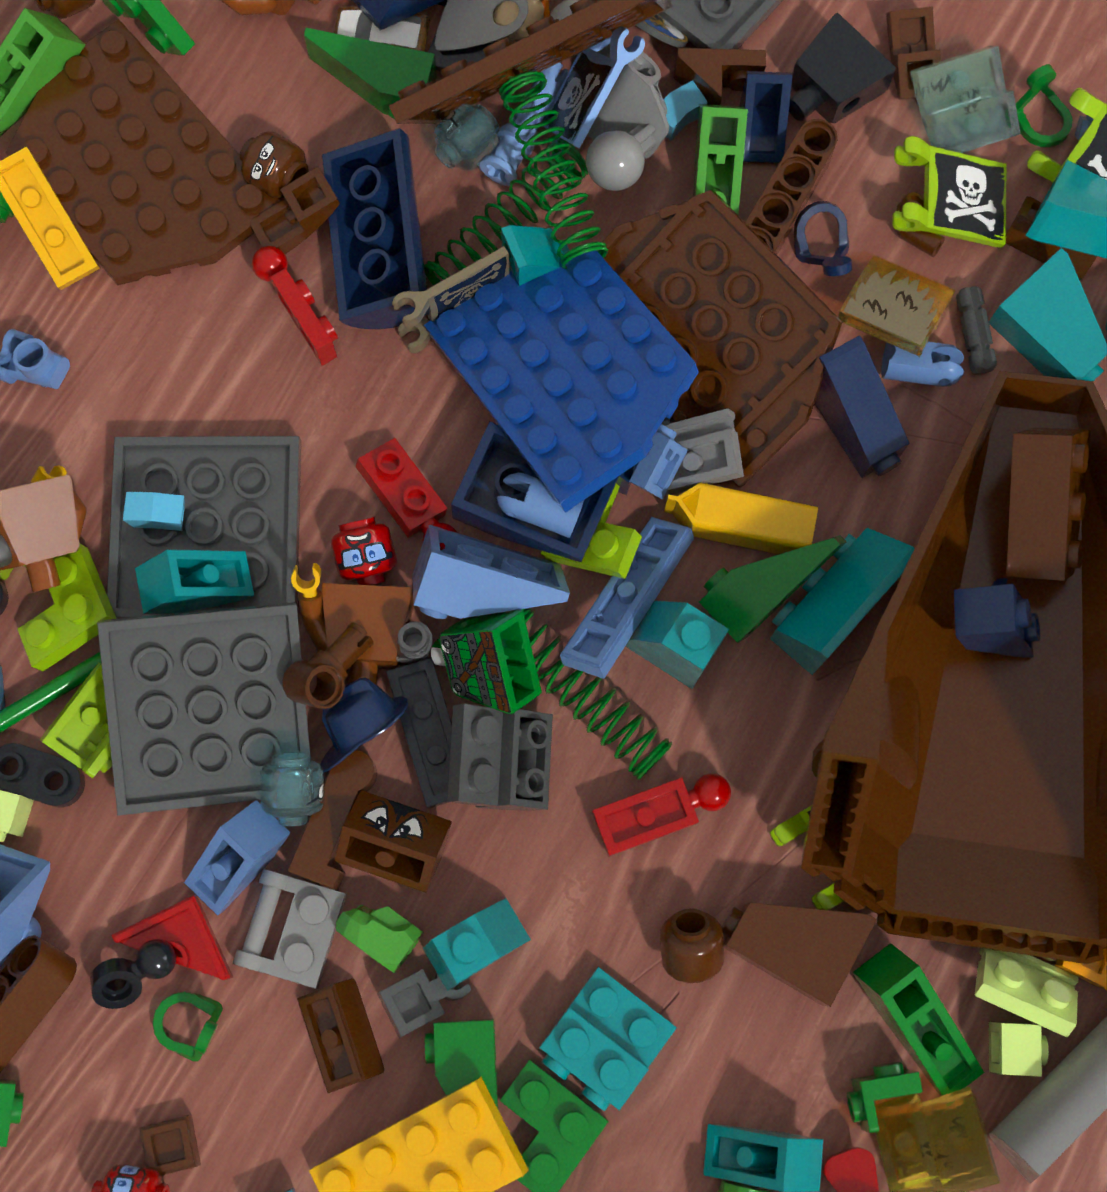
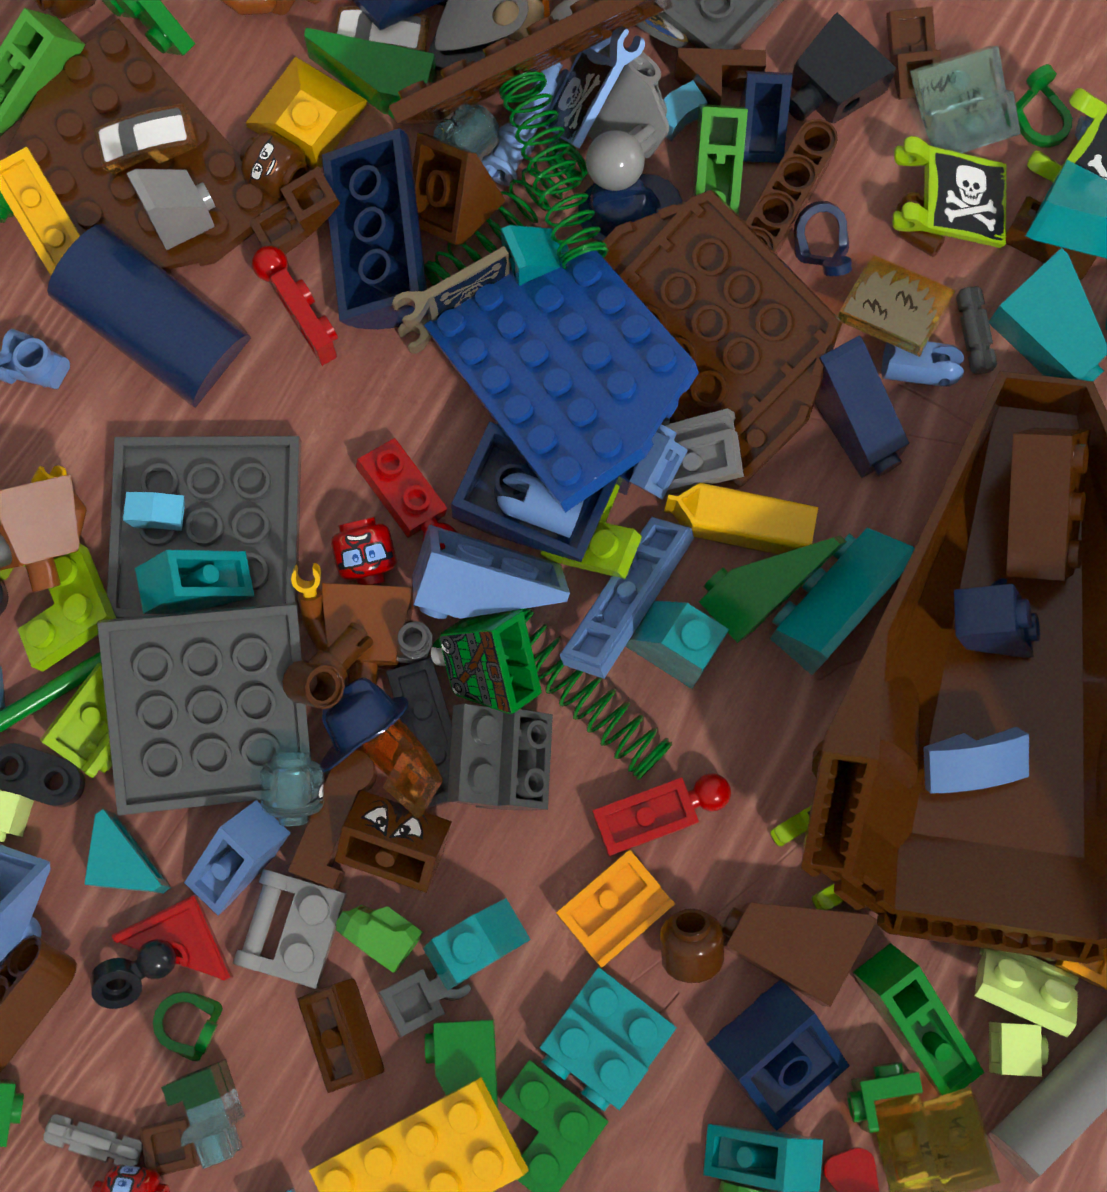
(92, 1141): none -> light grey axle
(118, 859): none -> teal slope
(145, 313): none -> dark blue brick
(147, 134): none -> slope
(173, 203): none -> light grey slope
(211, 1109): none -> hips
(308, 110): none -> yellow slope
(409, 767): none -> clear orange slope
(452, 189): none -> reddish brown slope
(615, 908): none -> light orange plate
(631, 204): none -> dark blue piece
(778, 1054): none -> dark blue slope
(972, 764): none -> medium blue slope

